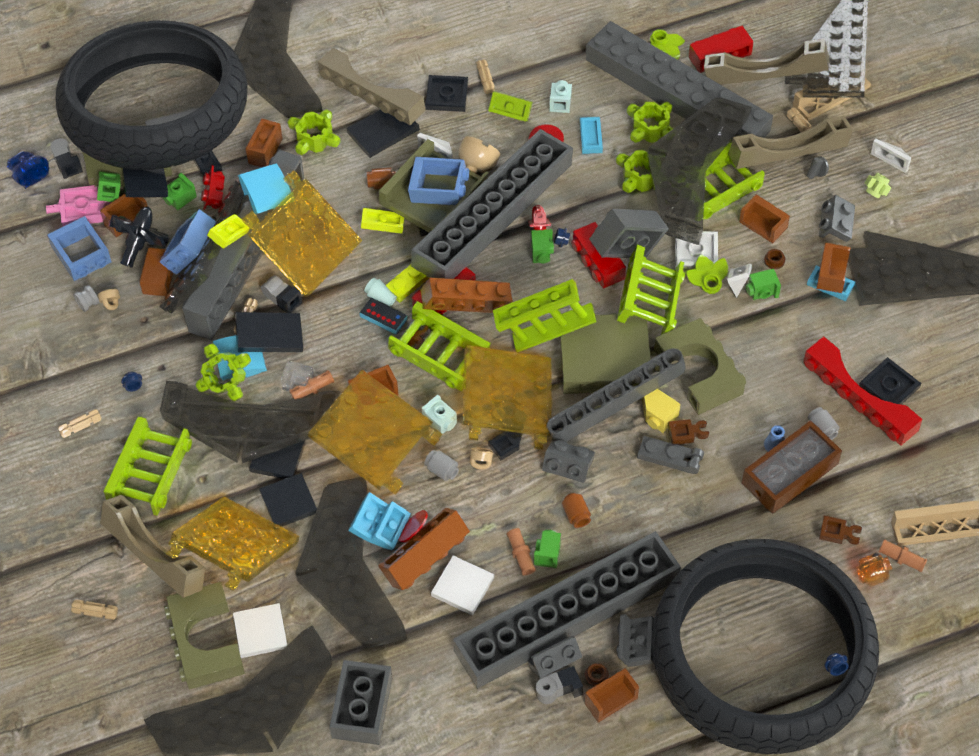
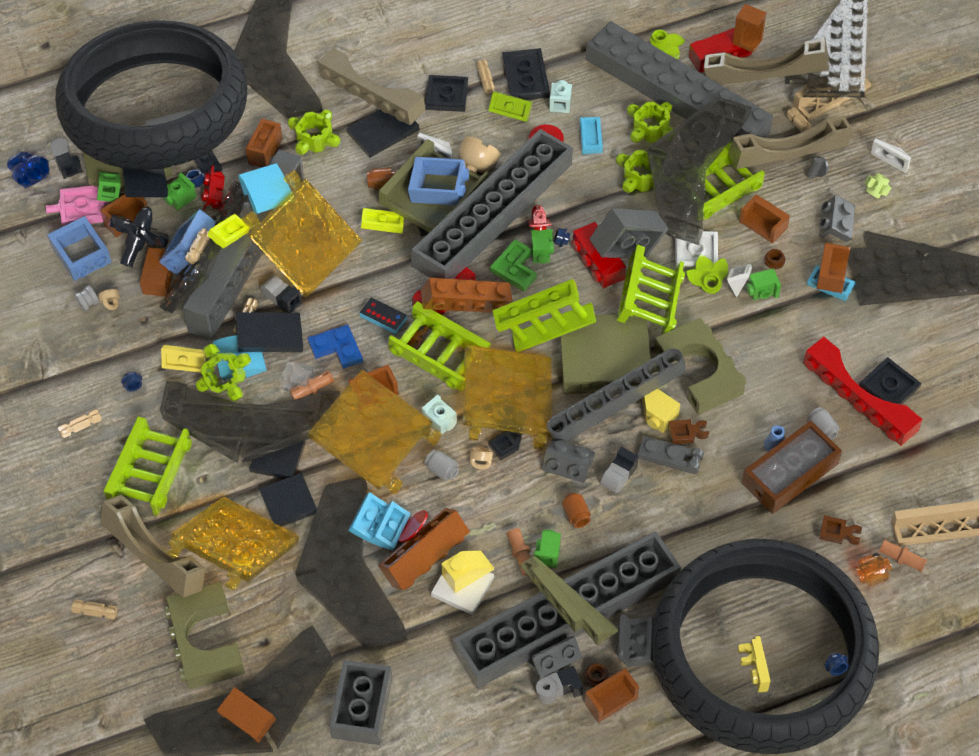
(182, 358): none -> light yellow plate
(195, 177): none -> dark blue plate
(197, 246): none -> tan axle
(246, 714): none -> dark orange panel
(260, 630): white tile -> none
(339, 341): none -> blue plate
(380, 292): light aqua cone -> none
(406, 283): neon yellow plate -> none
(465, 569): none -> light yellow slope
(511, 268): none -> bright green plate
(526, 74): none -> black tile
(568, 602): none -> olive wedge
(620, 470): none -> leg
(749, 28): none -> dark orange panel
(759, 673): none -> light yellow plate

